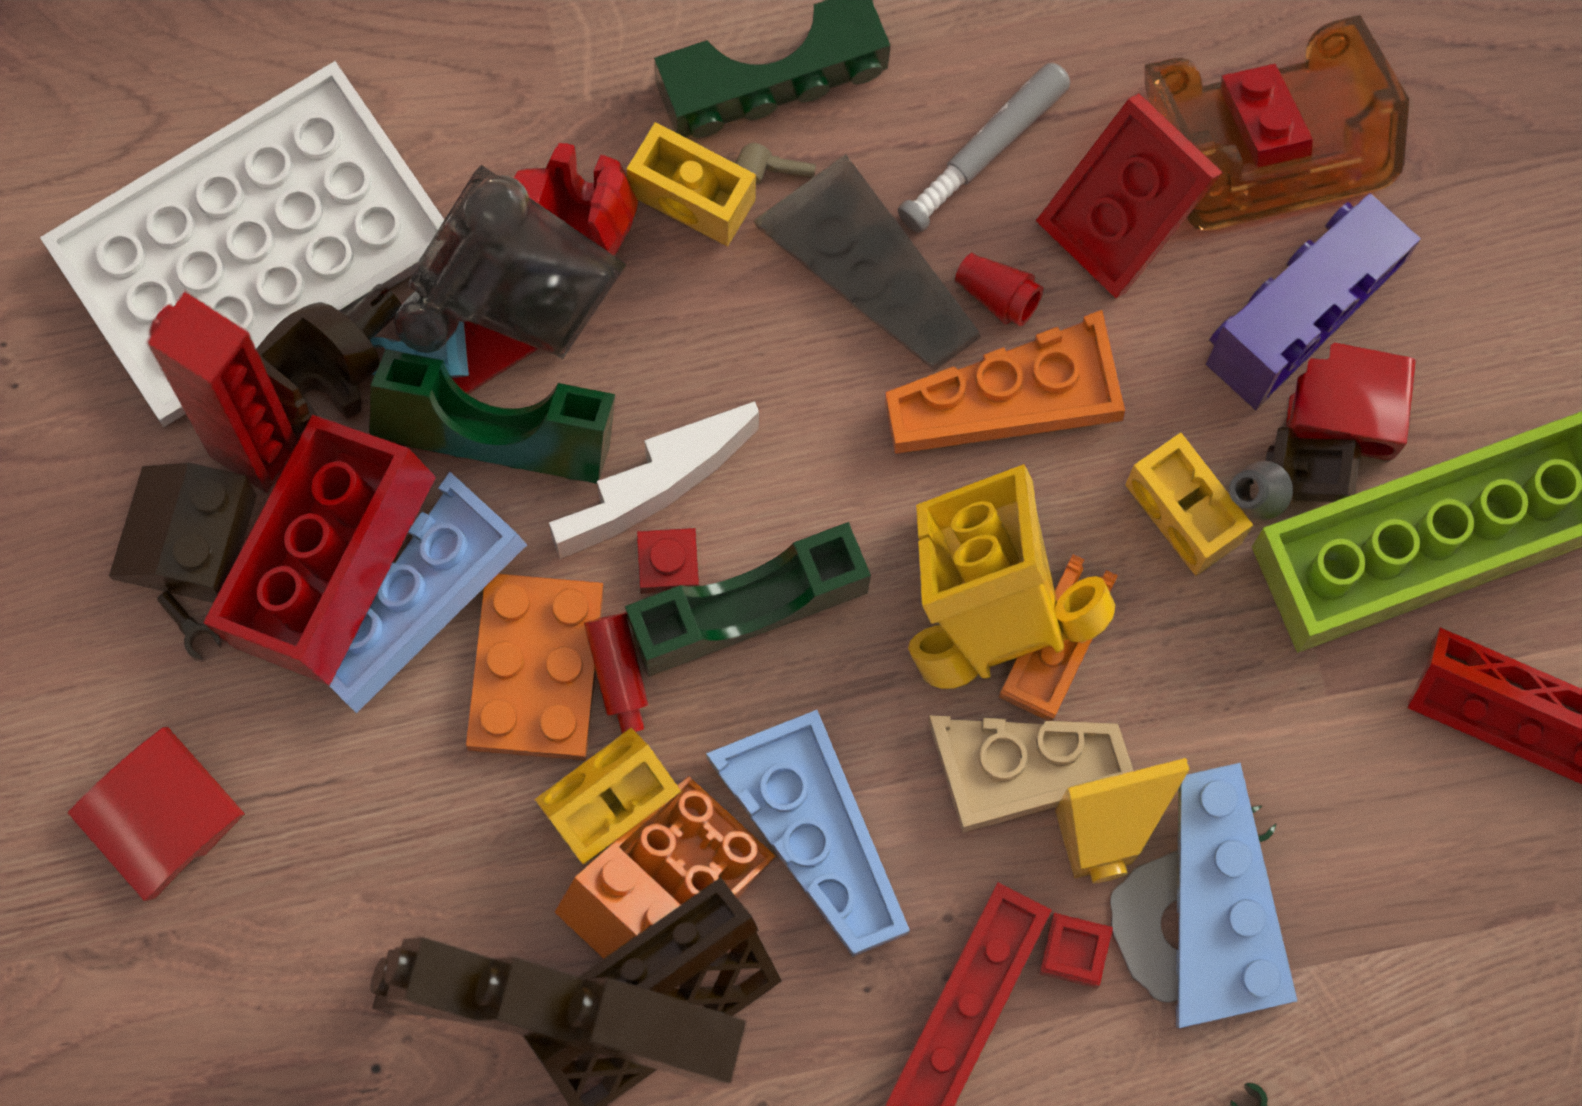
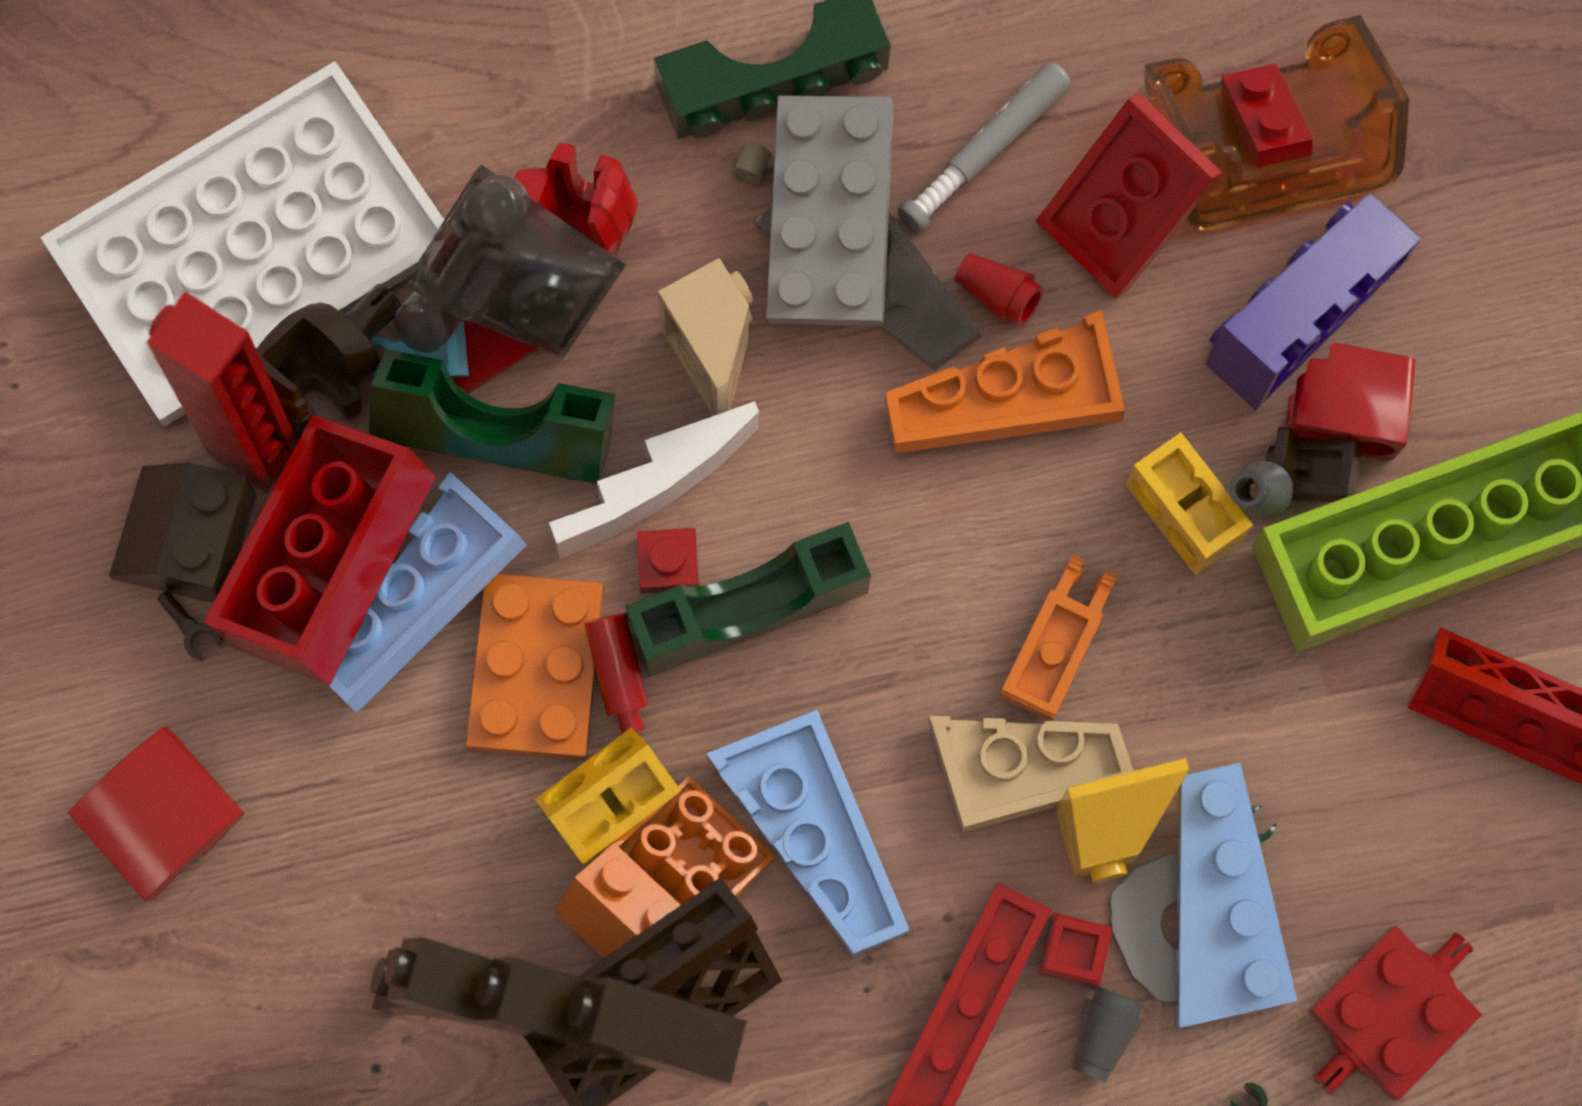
(691, 184): yellow brick -> none
(708, 330): none -> tan slope
(830, 211): none -> light grey plate
(993, 583): yellow piece -> none
(1105, 1032): none -> dark grey cone
(1394, 1013): none -> red plate

